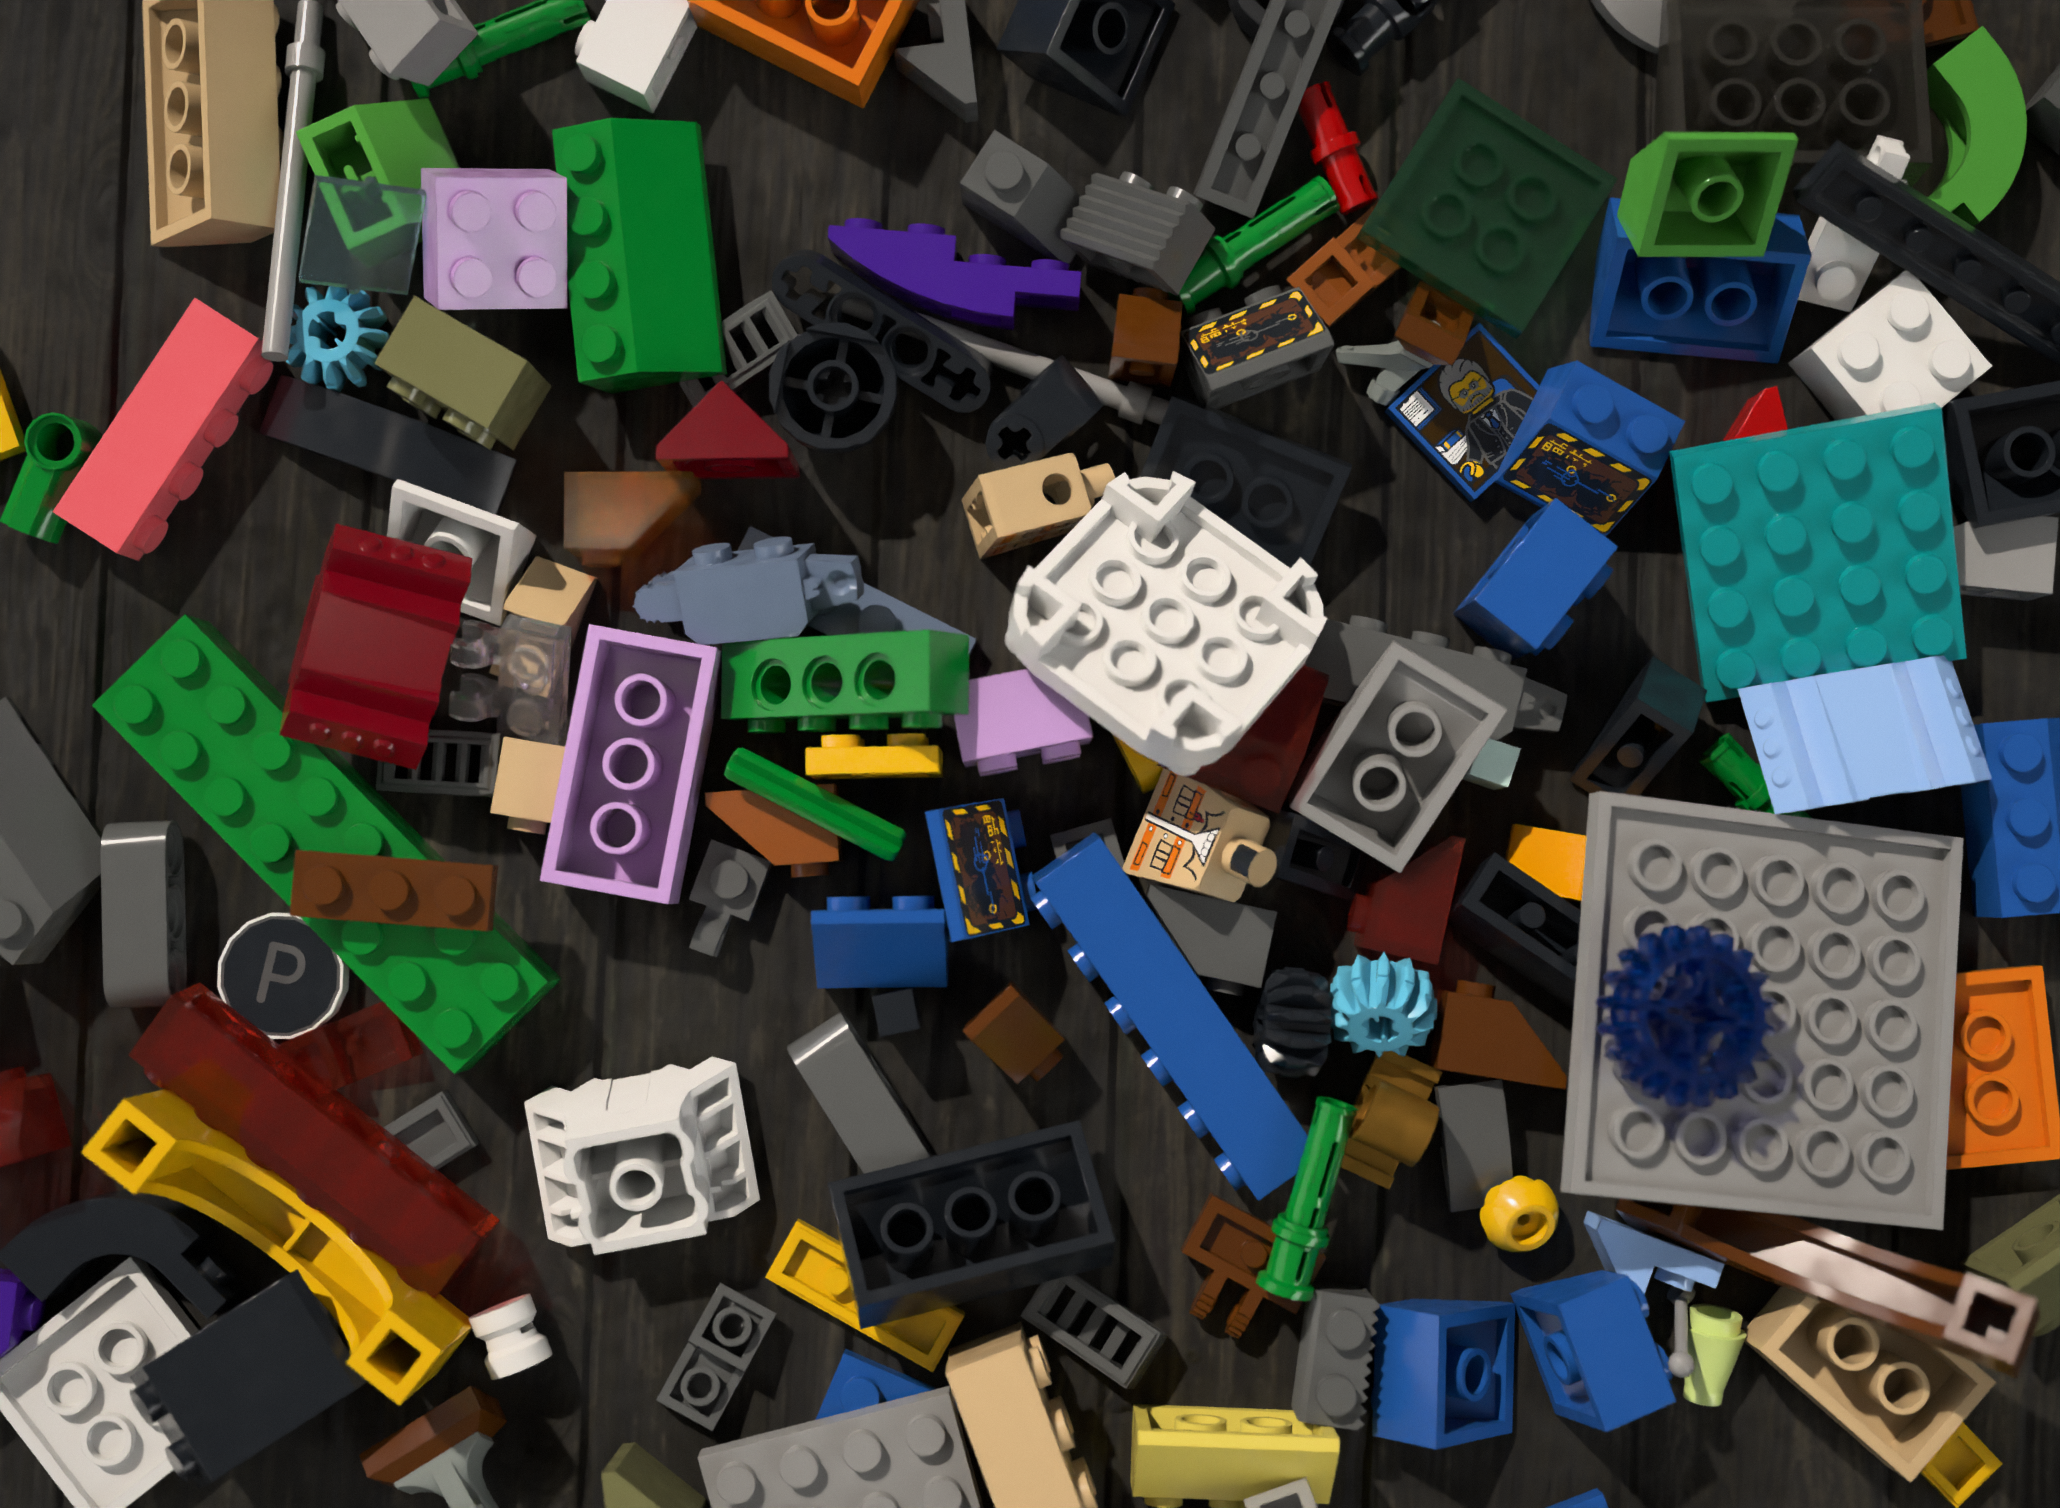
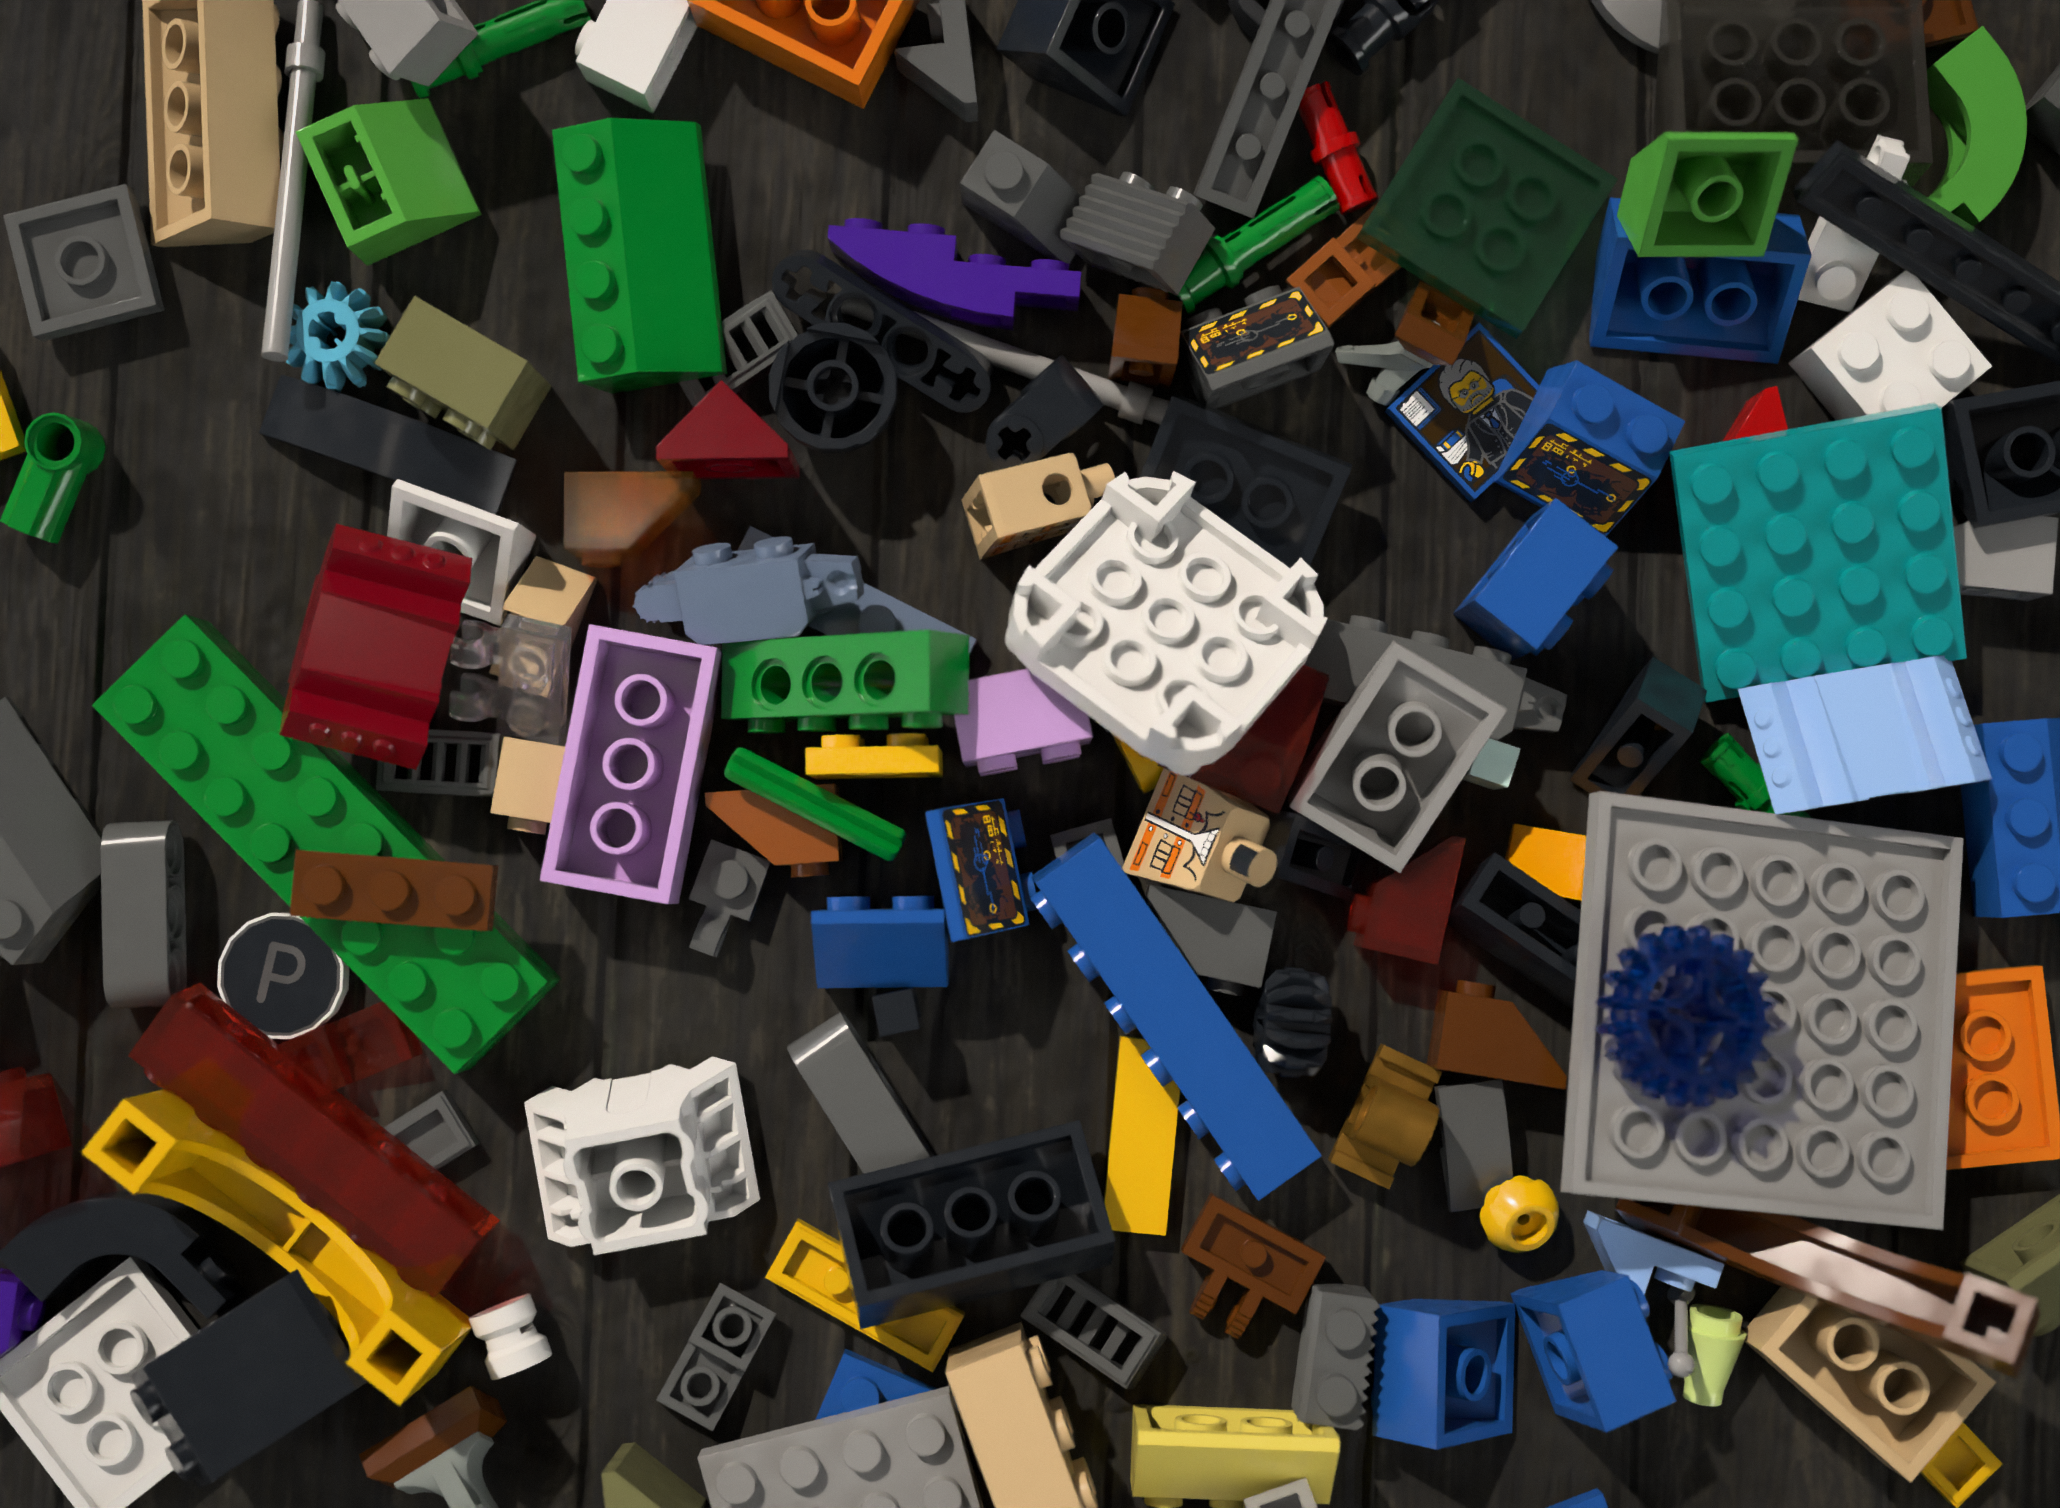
(83, 262): none -> dark grey plate
(166, 432): coral brick -> none
(361, 235): clear light blue piece -> none
(494, 238): lavender brick -> none
(1016, 1035): reddish brown slope -> none
(1140, 1144): none -> yellow tile
(1301, 1228): green pin -> none
(1382, 1005): medium azure gear -> none

